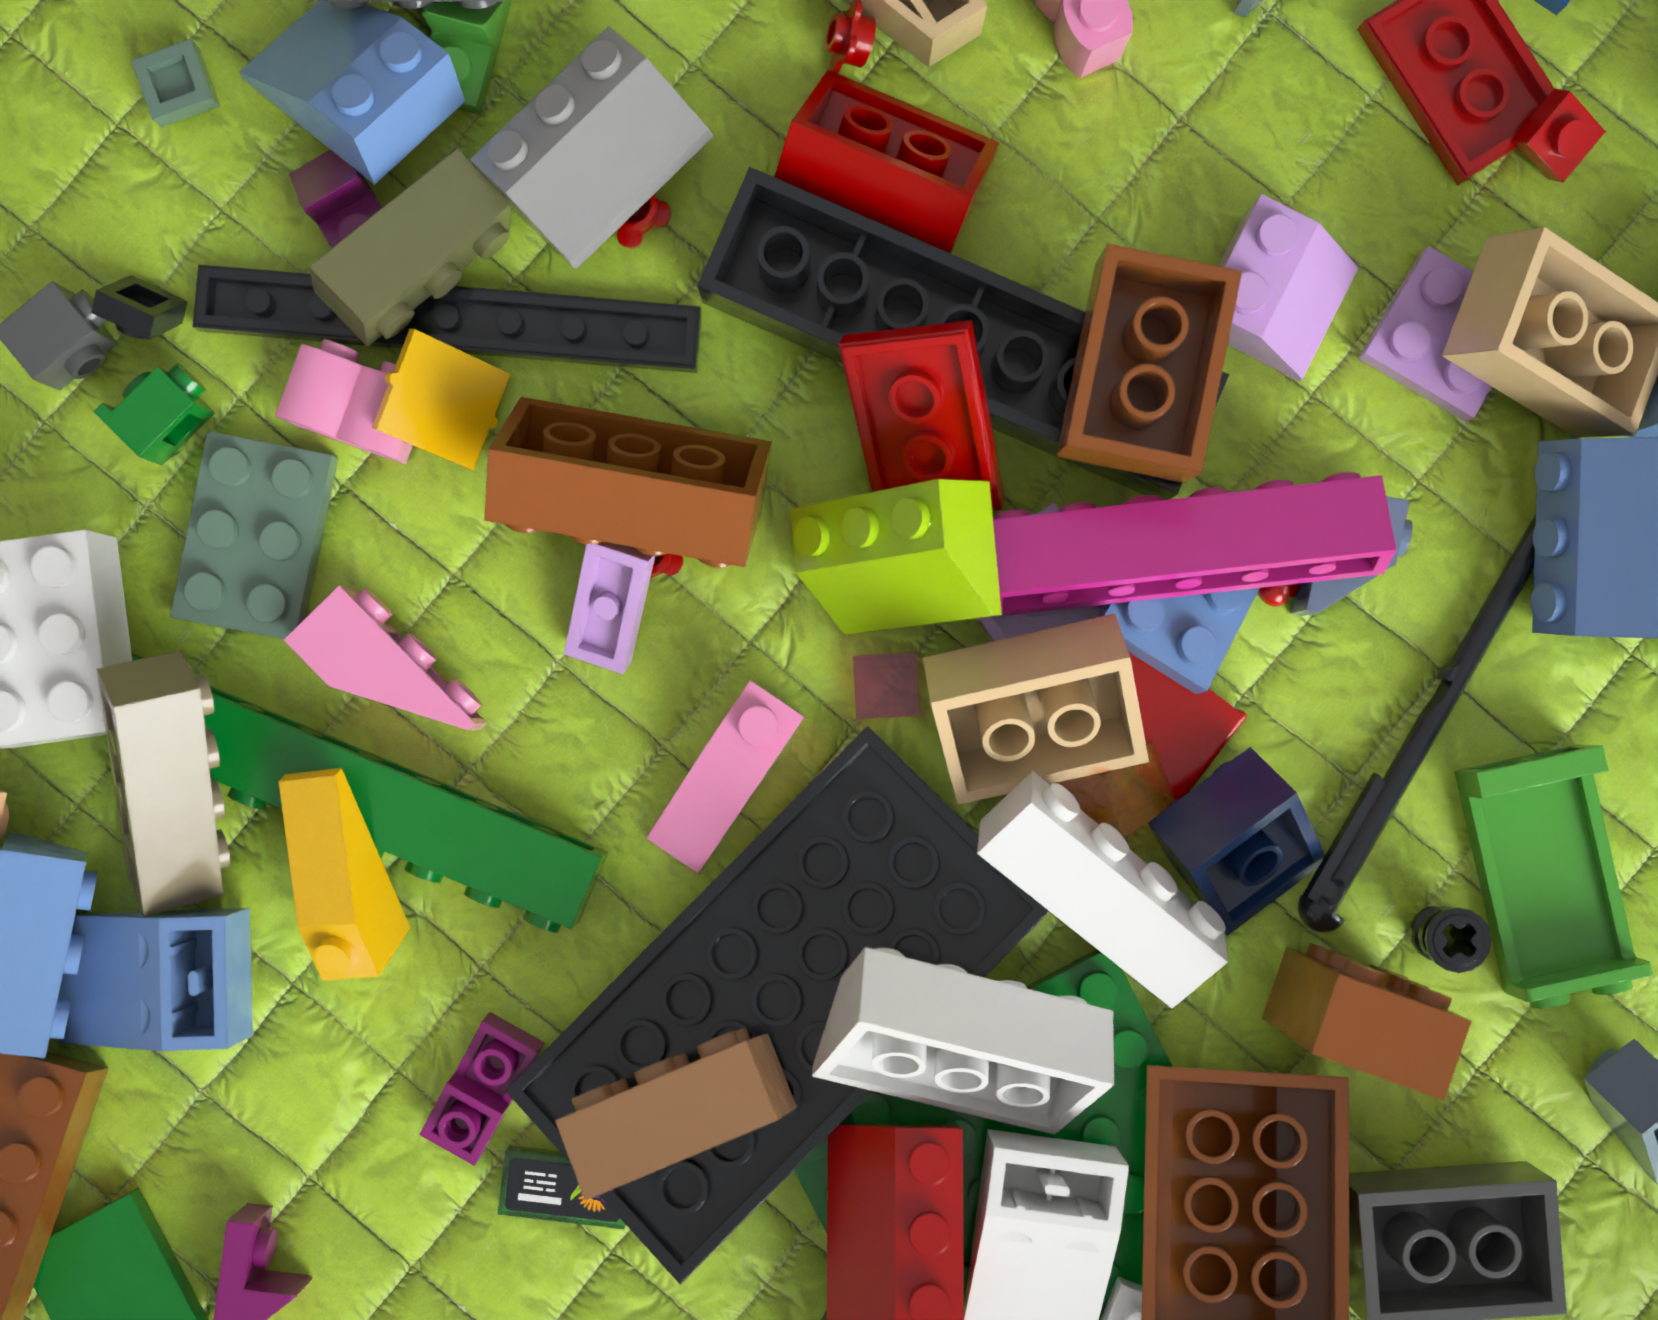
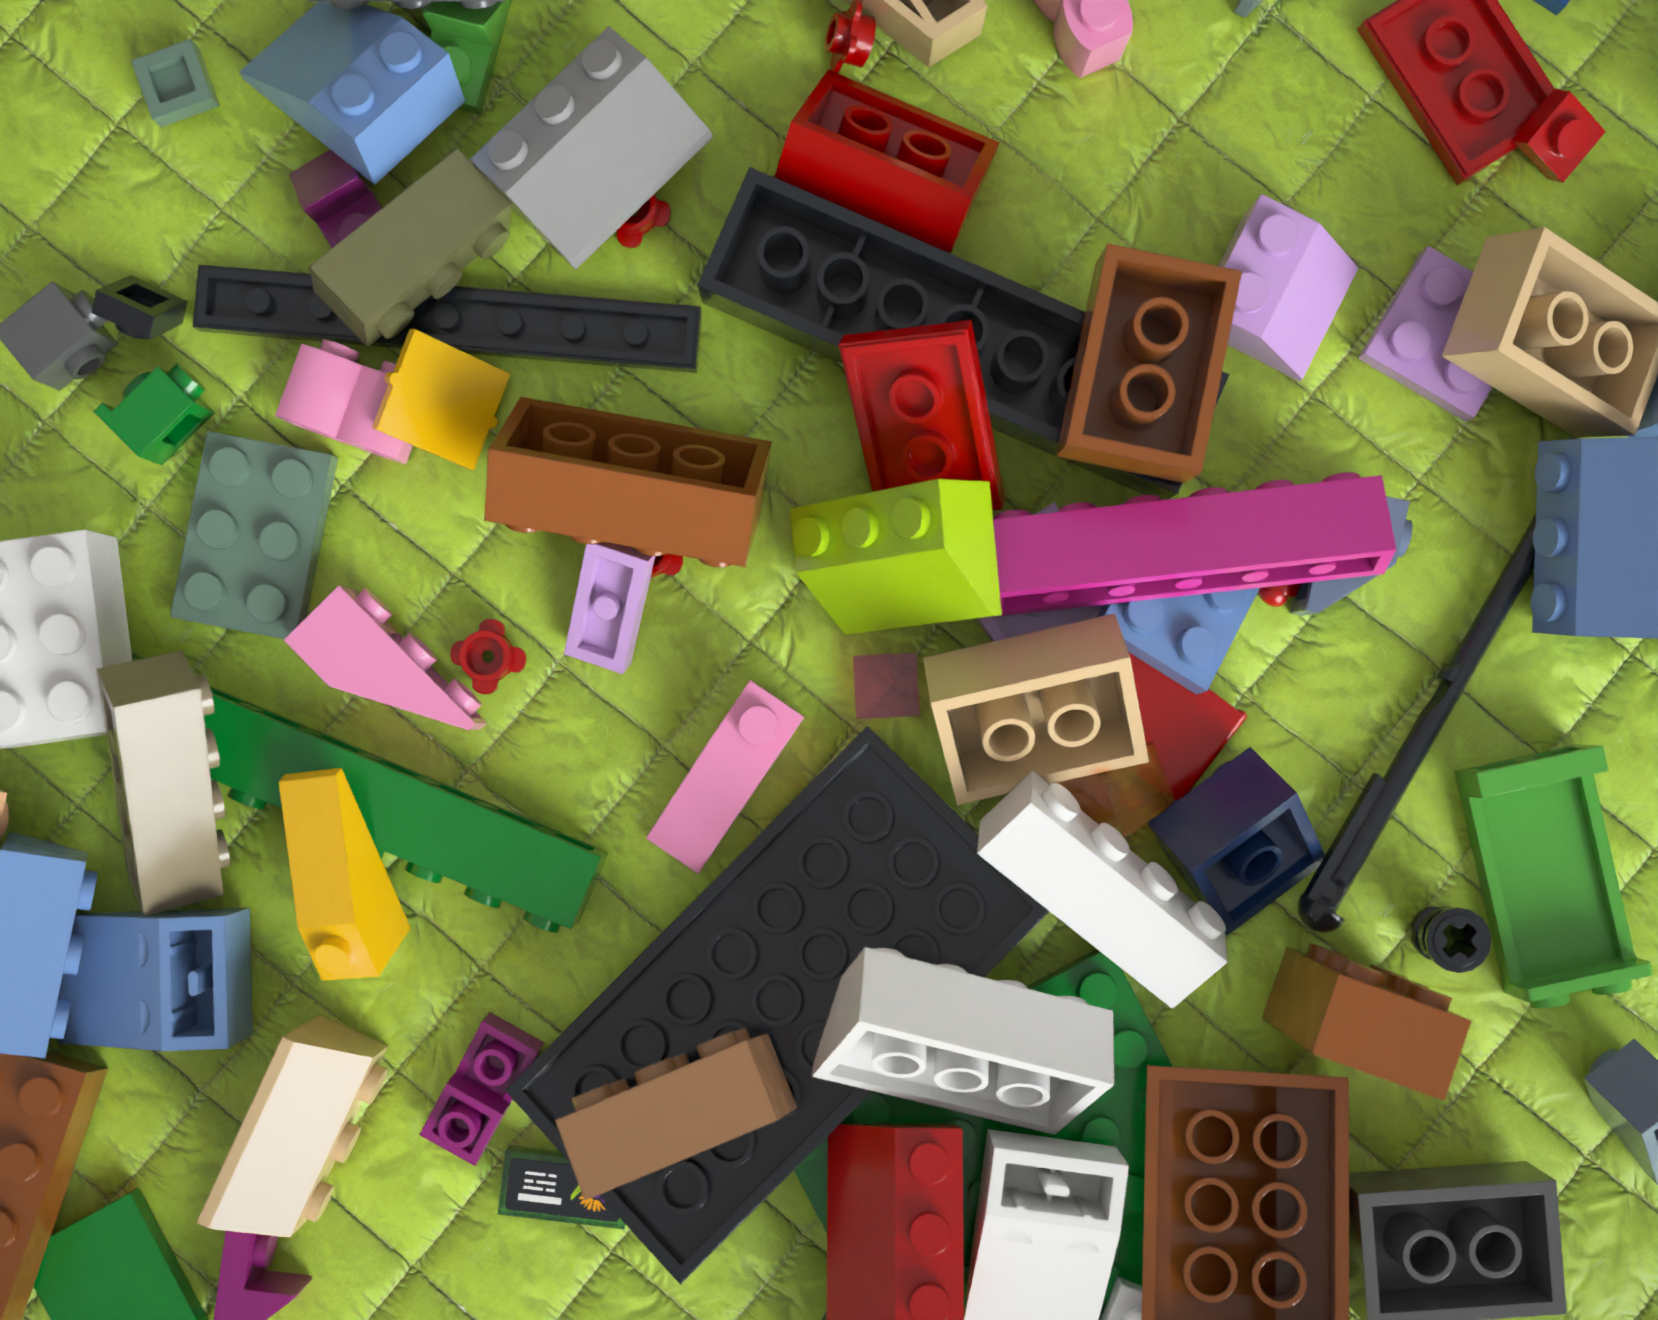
(296, 1130): none -> slope
(470, 656): none -> red plate

